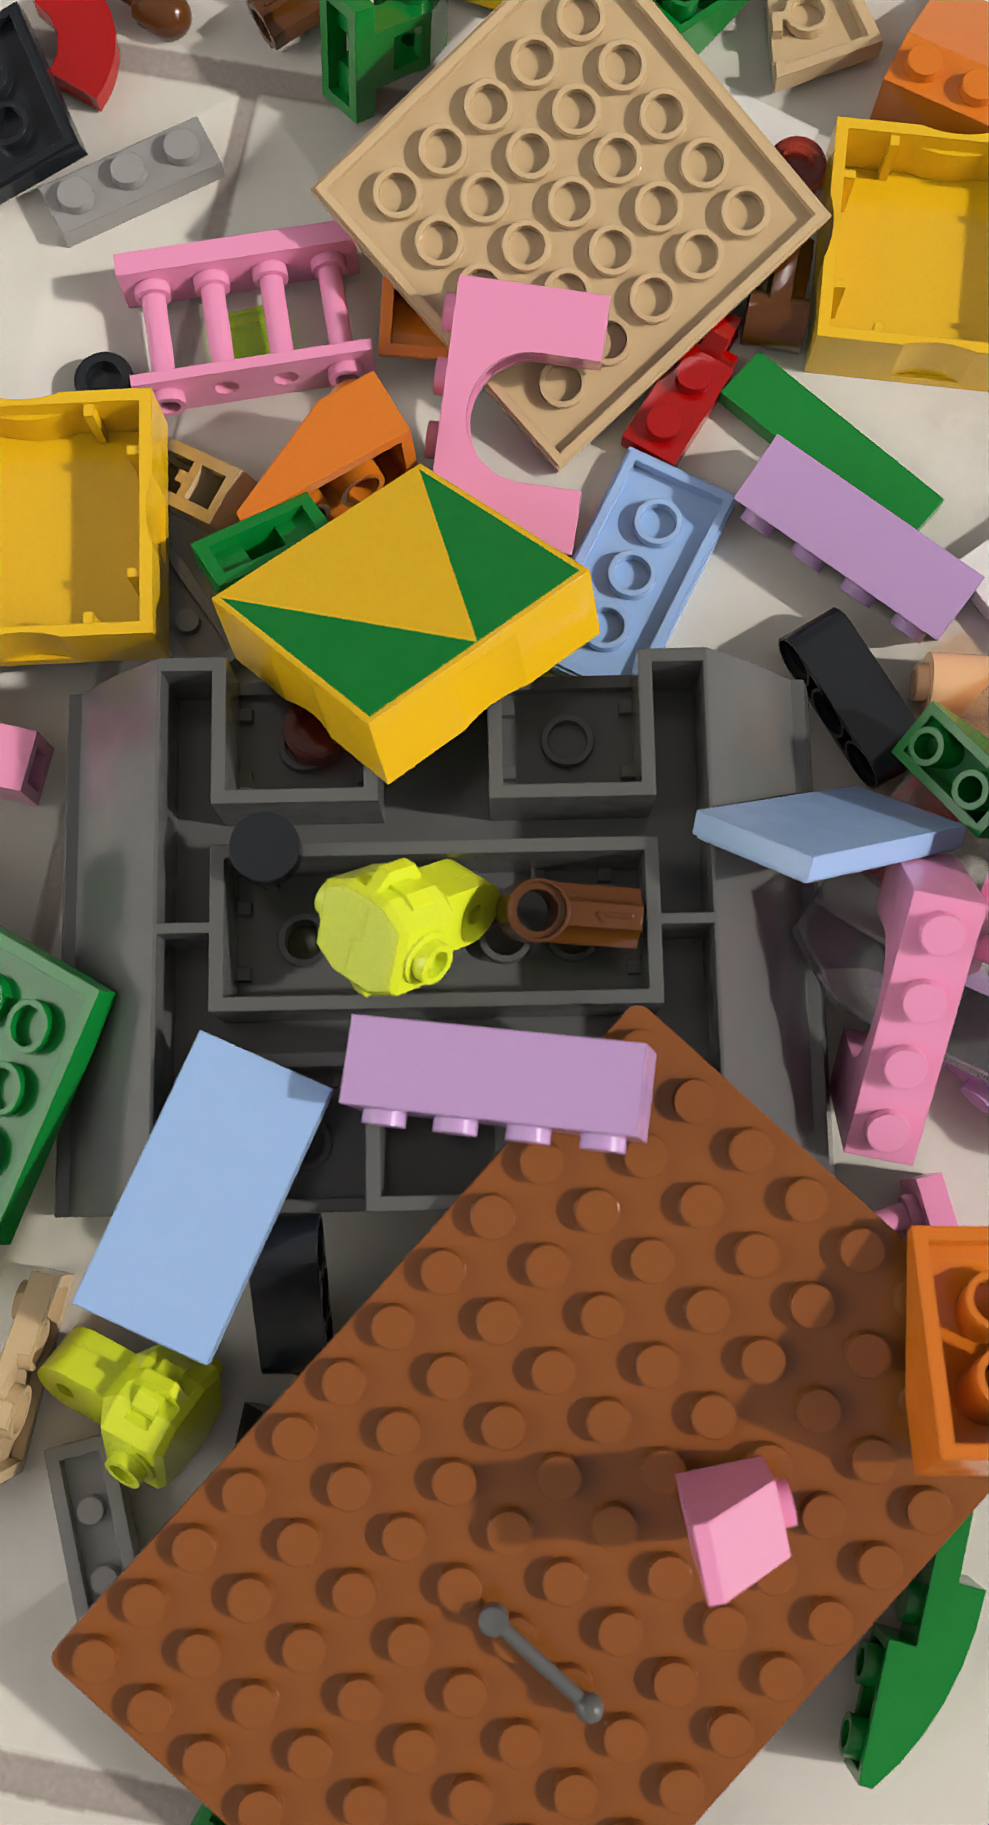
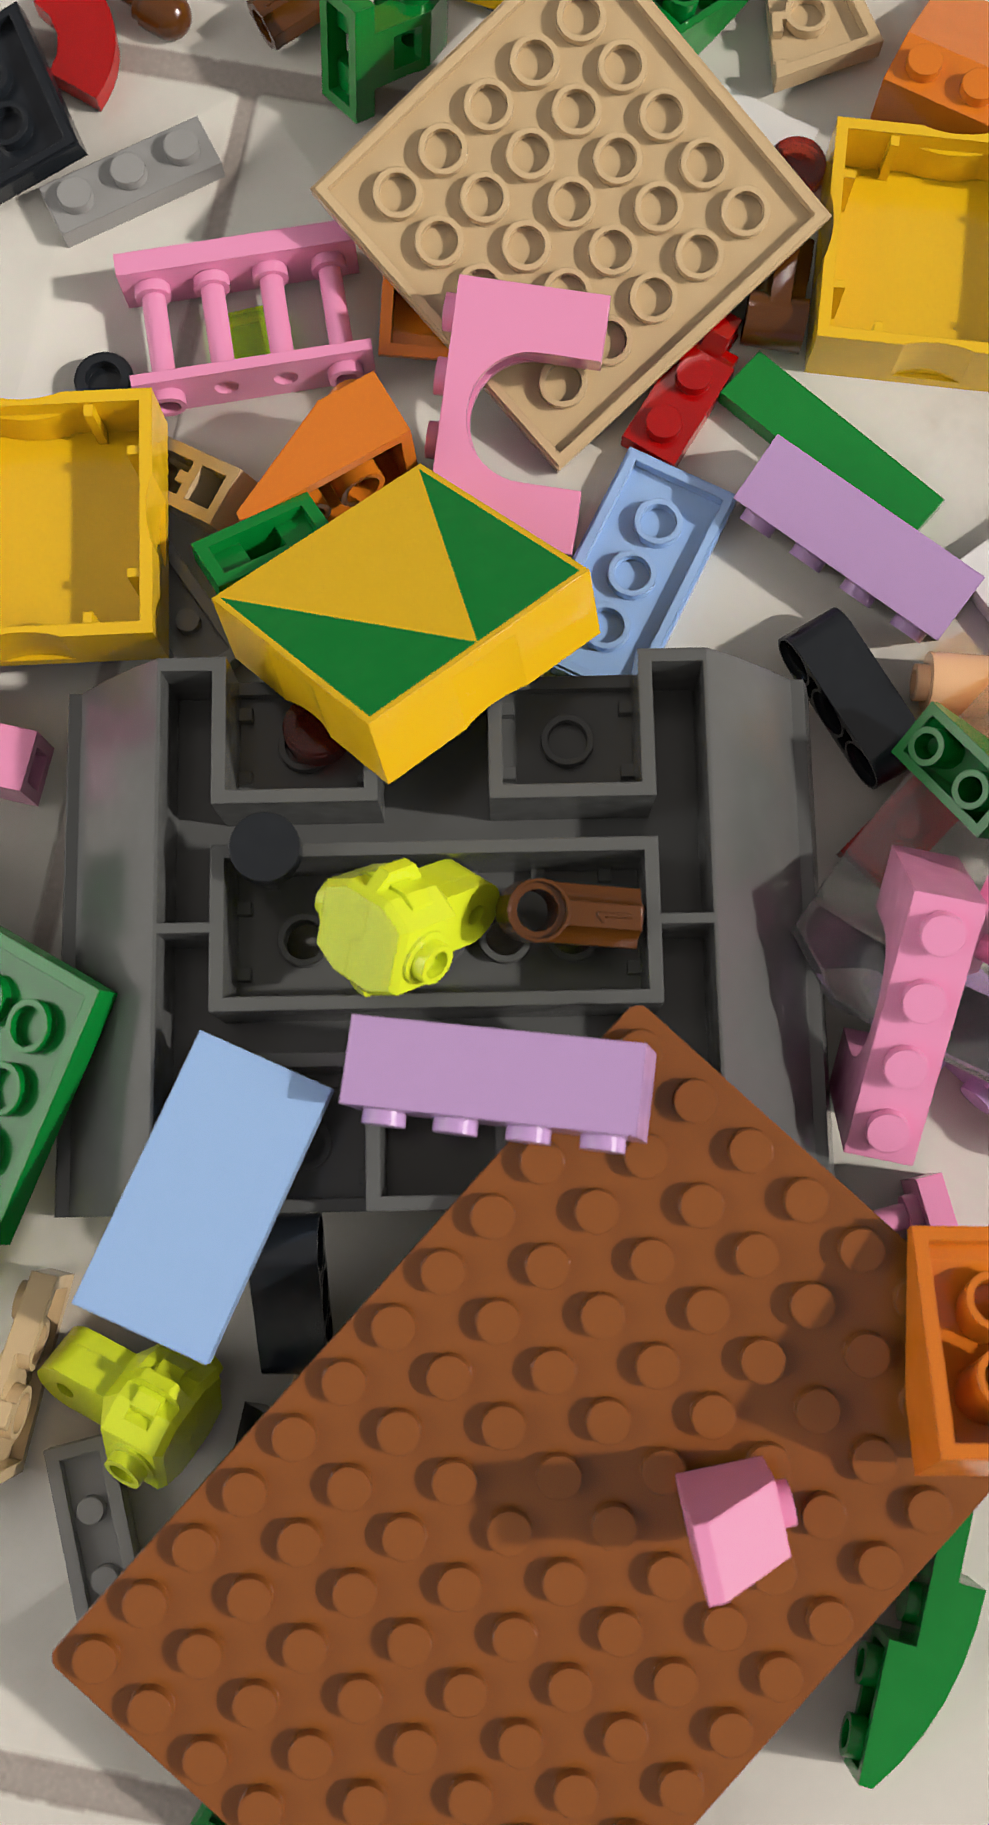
(494, 1623): dark grey hinge -> none
(827, 832): light blue tile -> none

